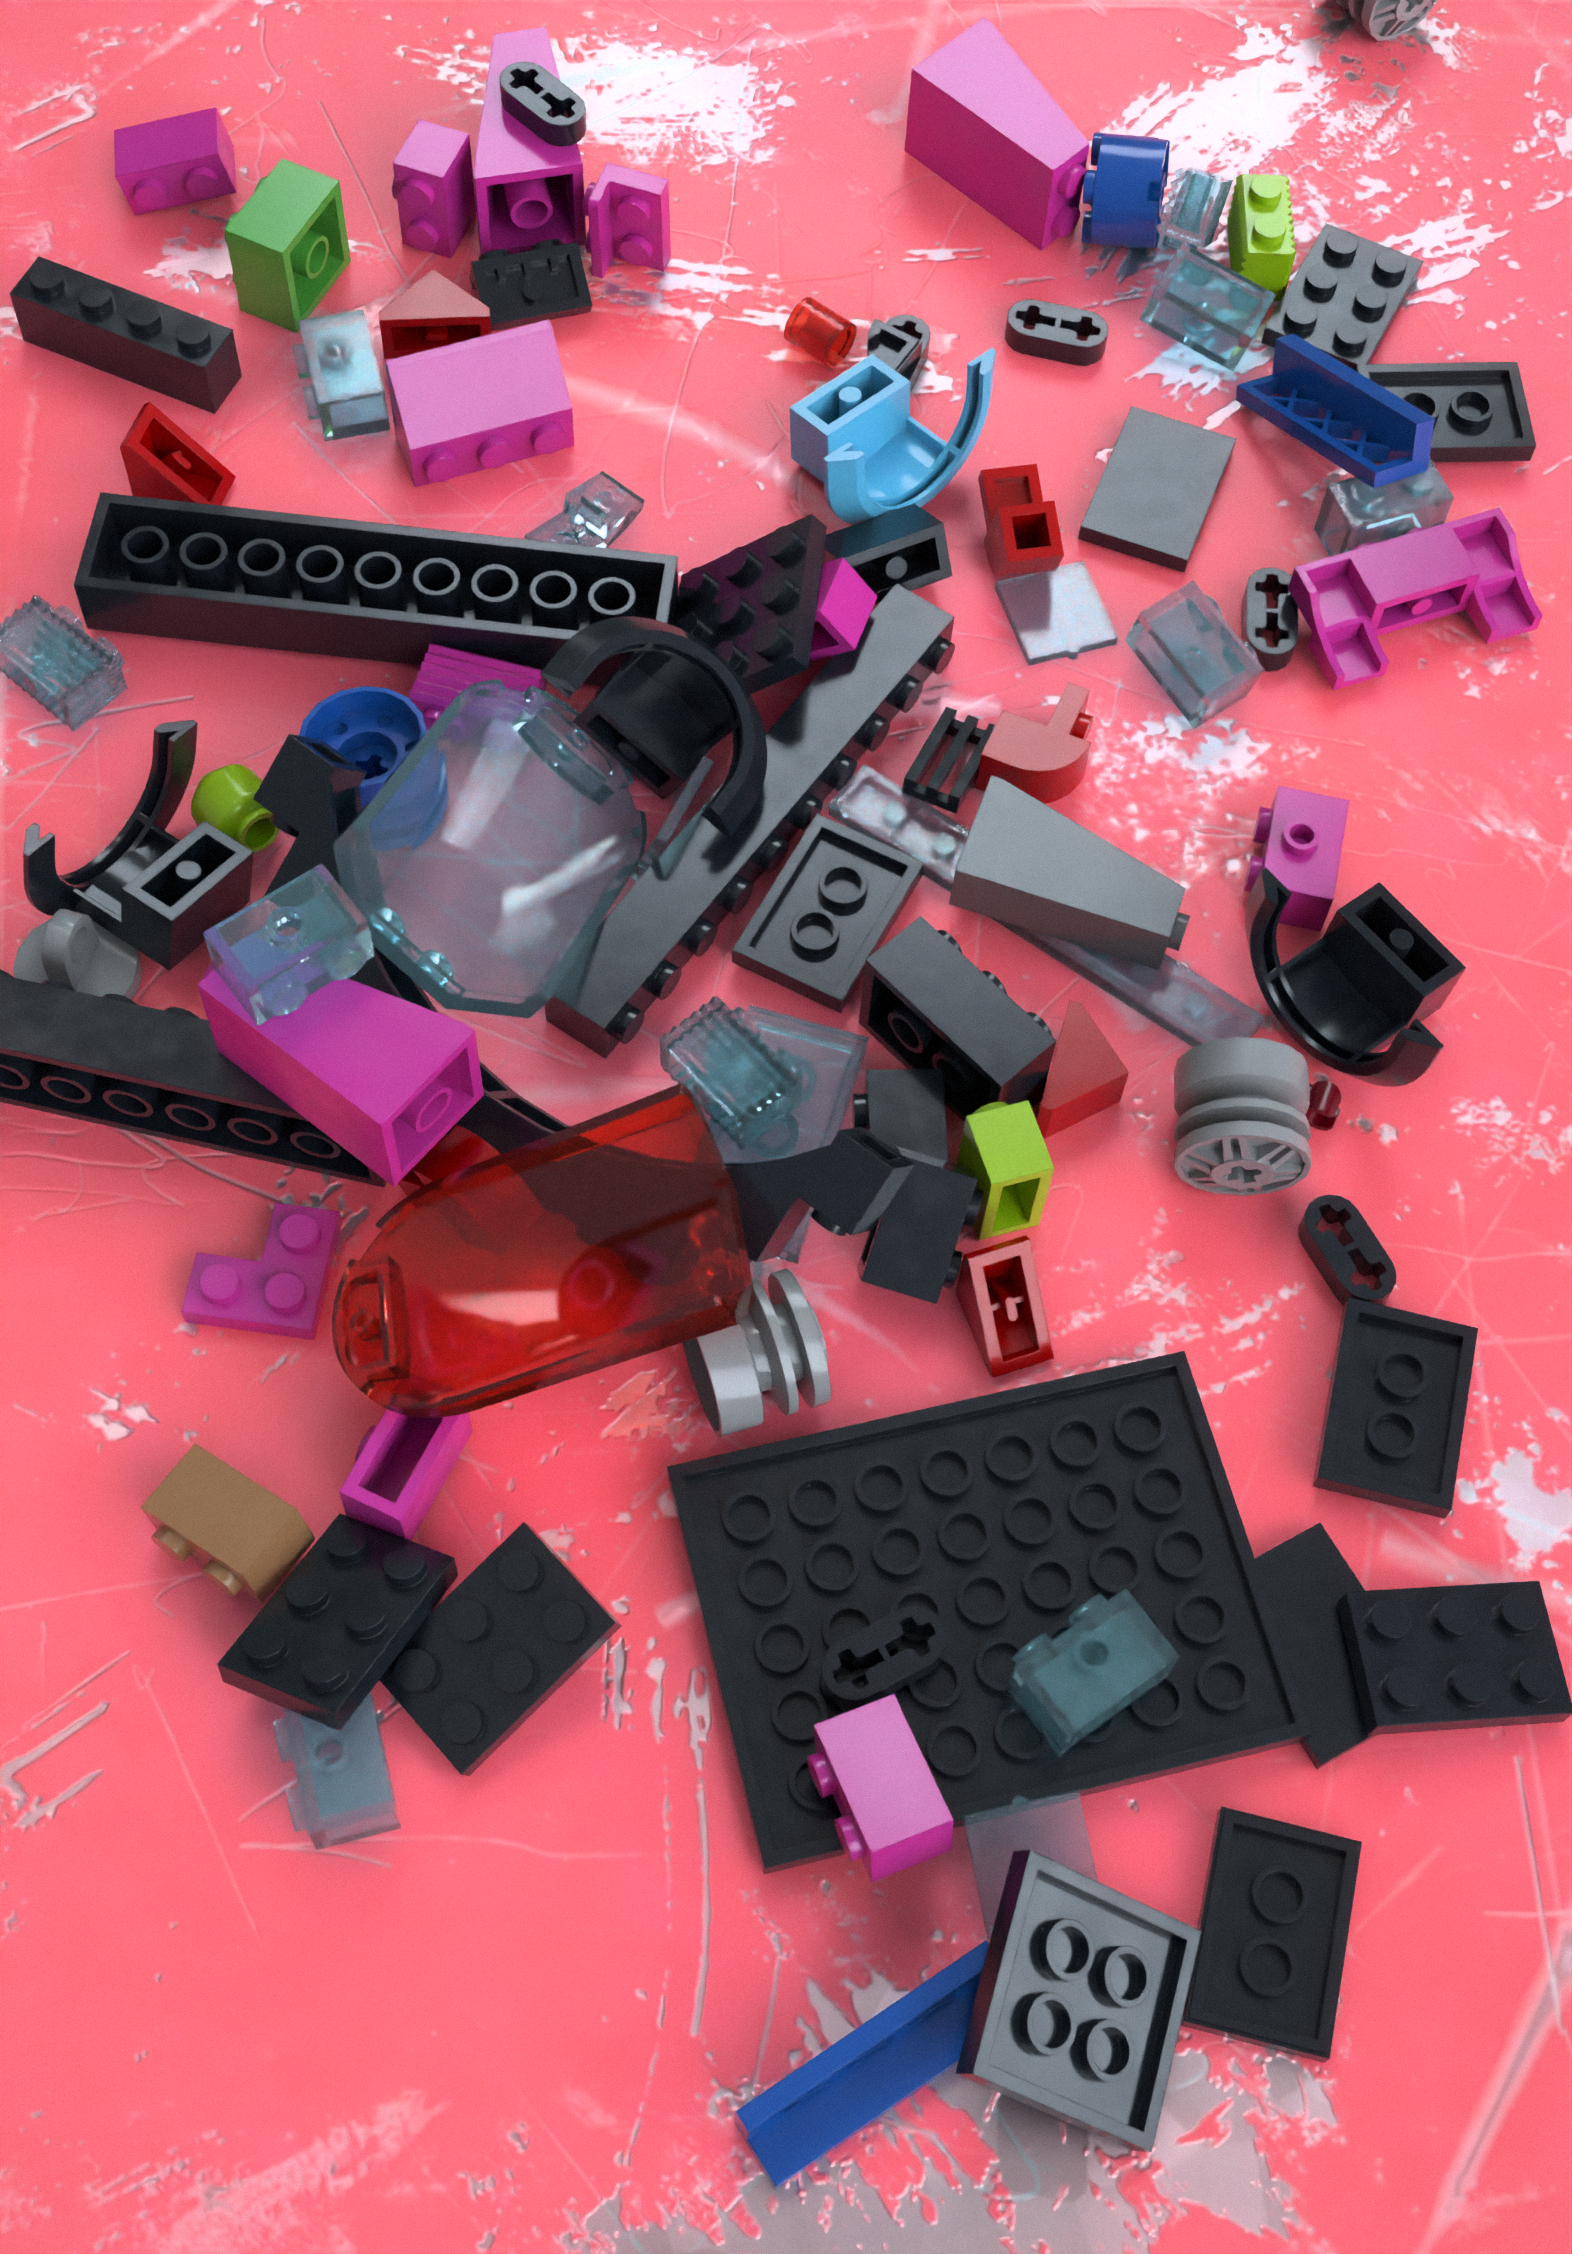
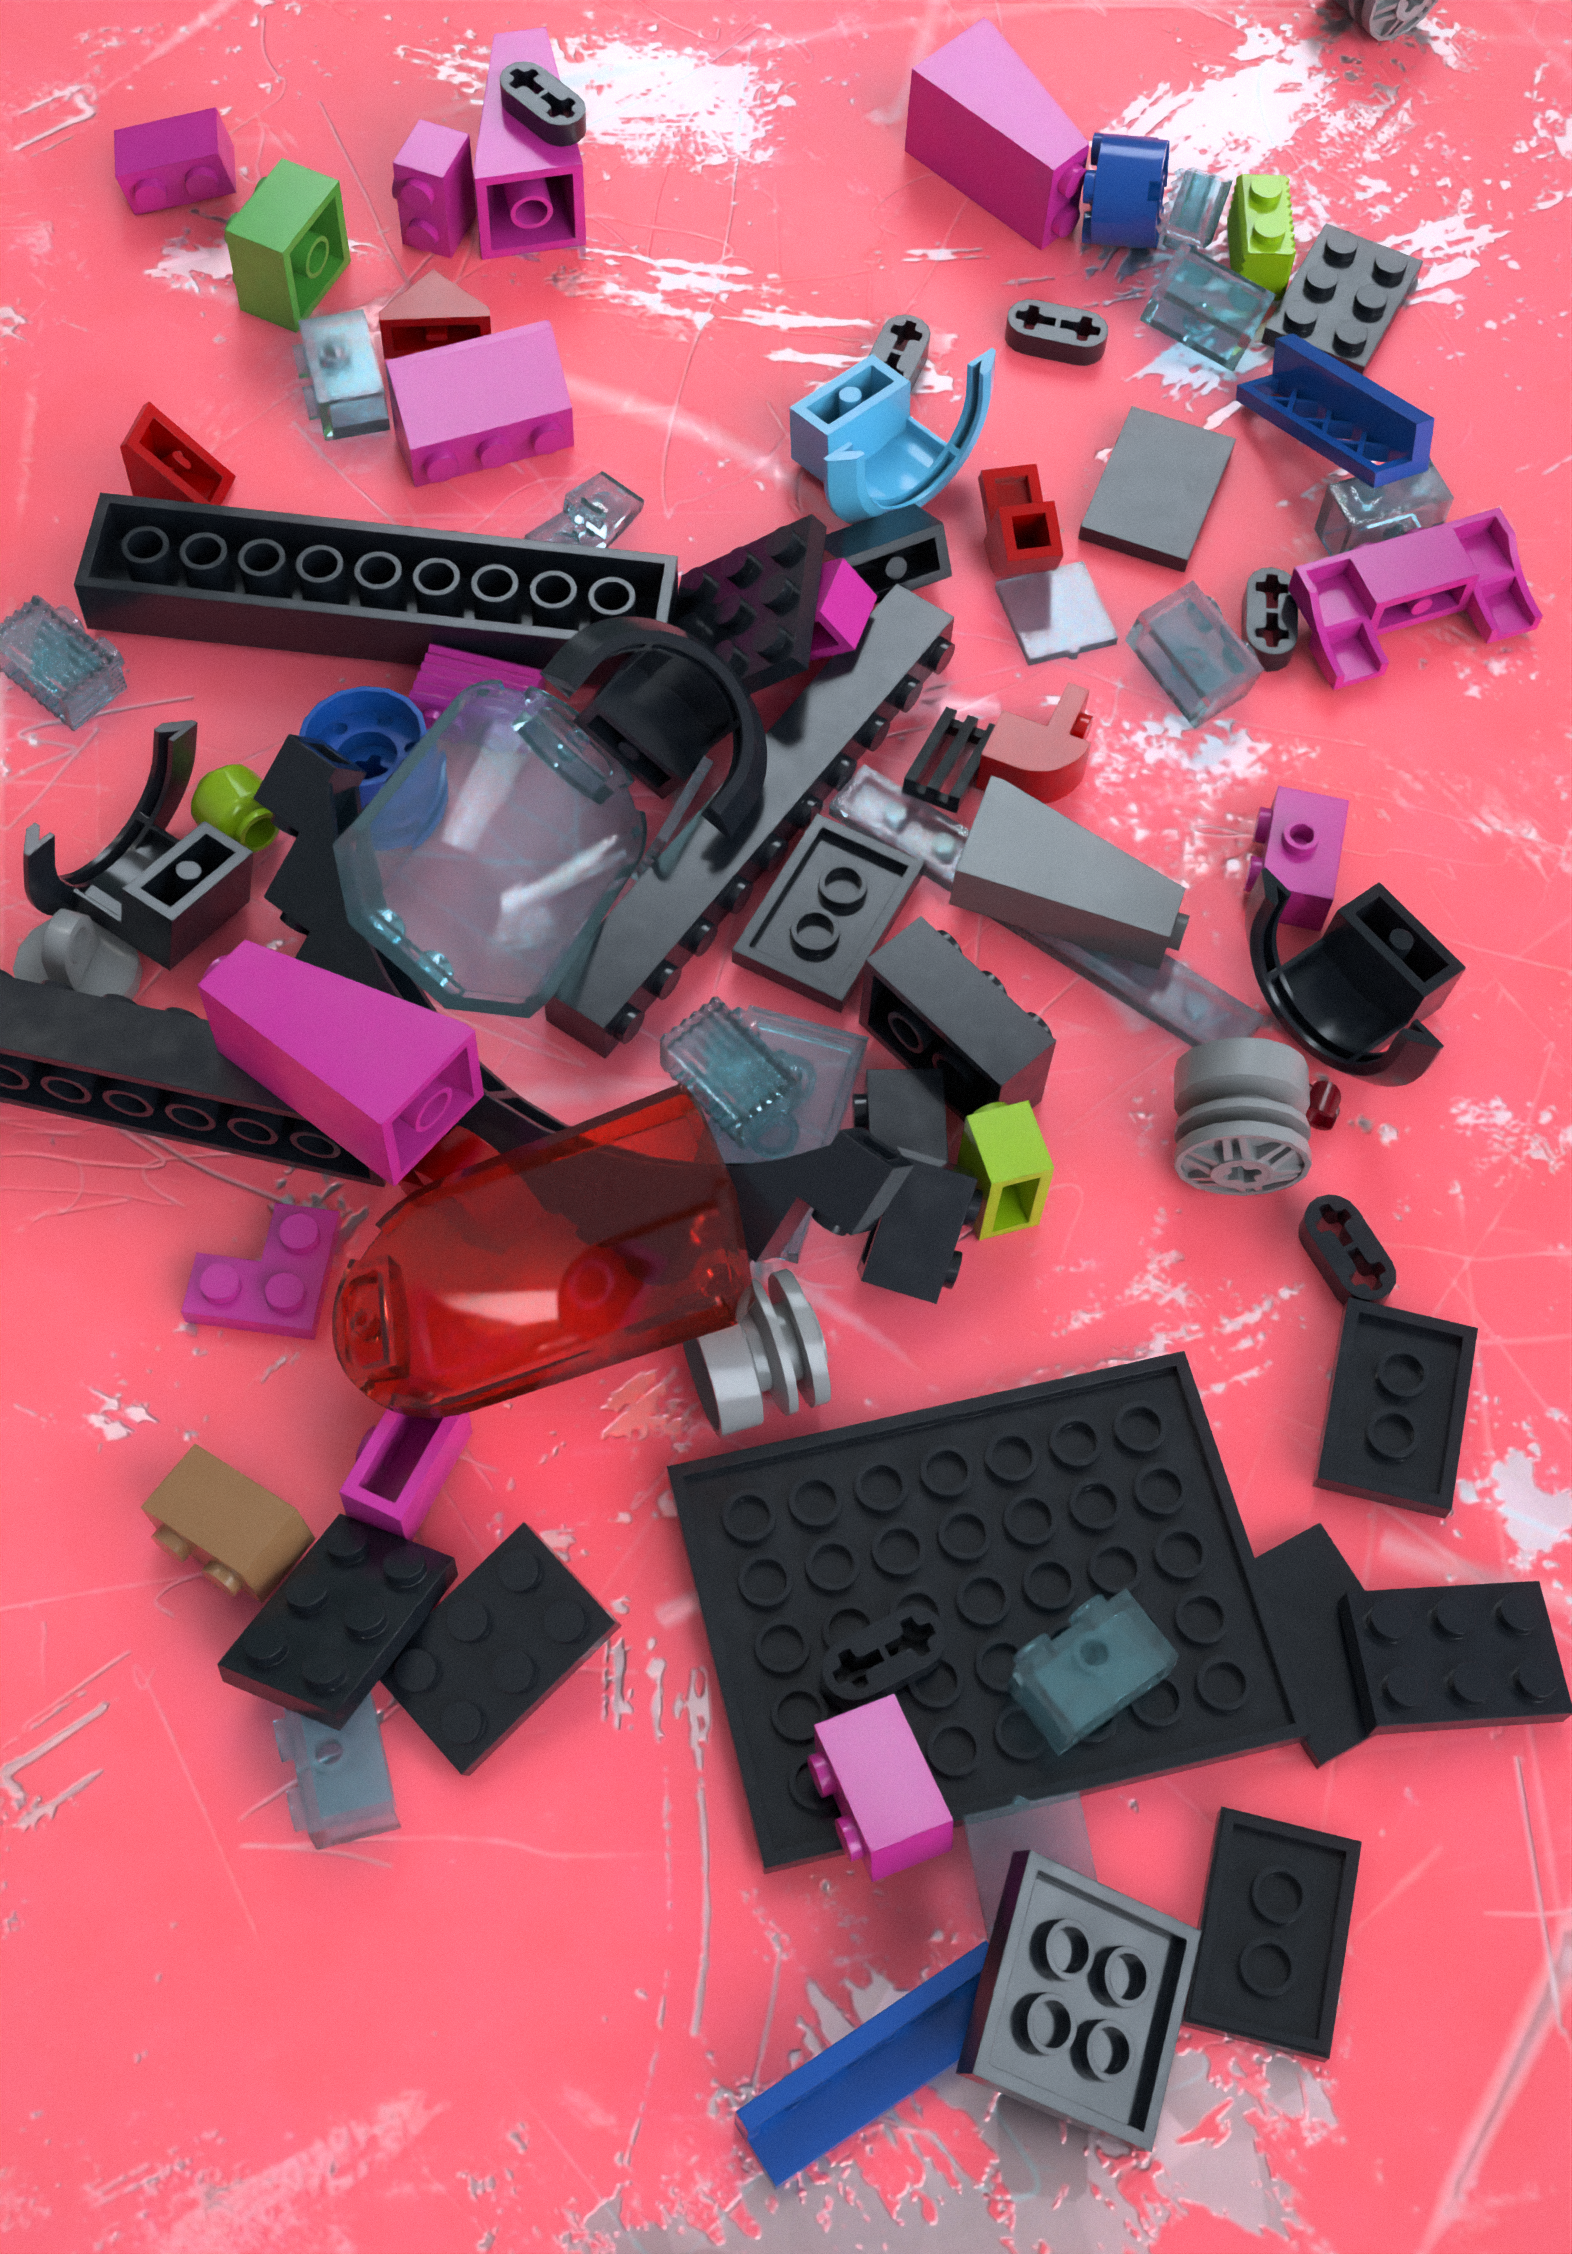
(126, 334): black brick -> none
(290, 944): clear light blue brick -> none
(531, 284): black bracket -> none
(627, 219): dark pink bracket -> none
(820, 332): clear red beam -> none
(893, 346): tile -> none
(1005, 1306): red slope -> none
(1083, 1074): red slope -> none
(1475, 407): black plate -> none

